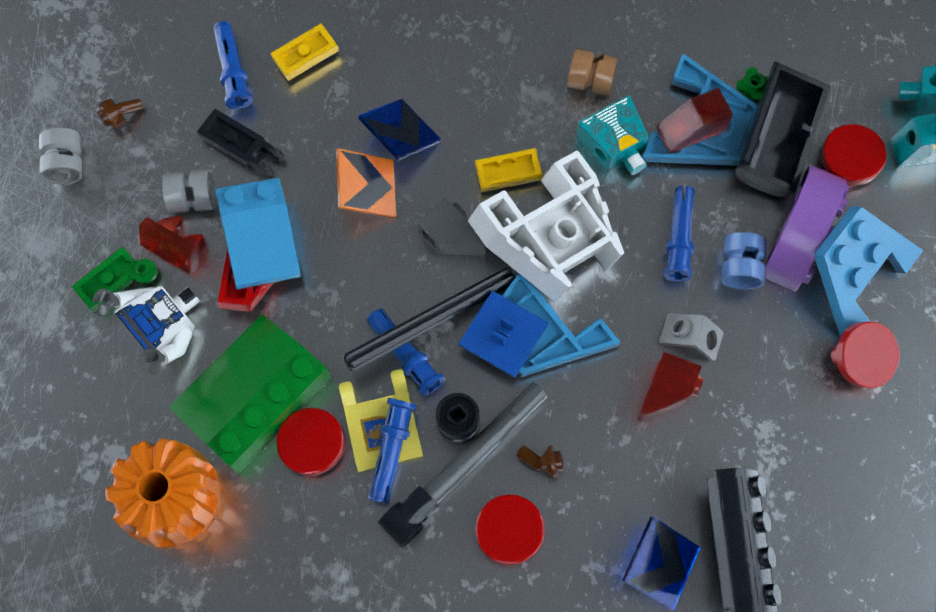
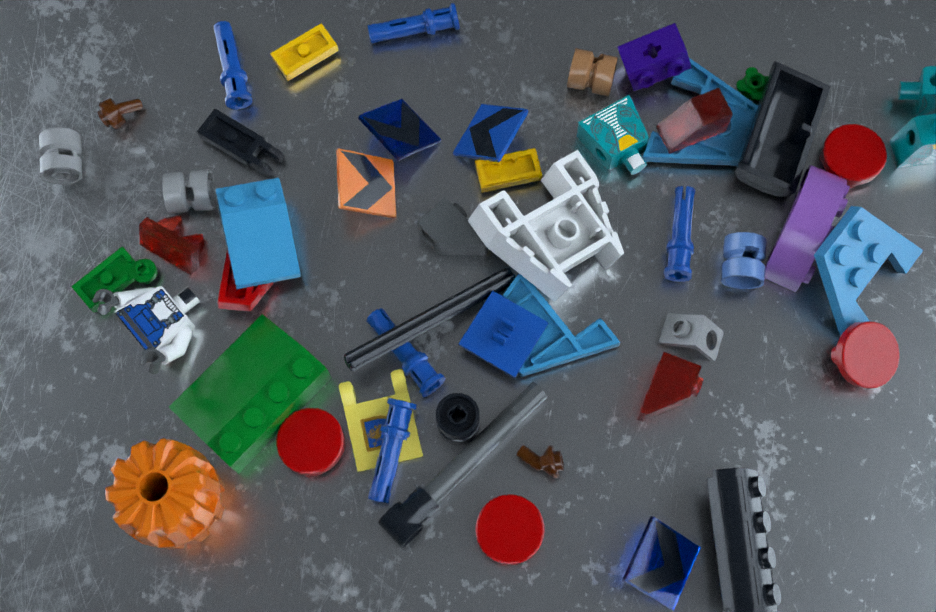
(427, 22): none -> blue pin
(490, 132): none -> blue piece
(654, 57): none -> dark purple brick

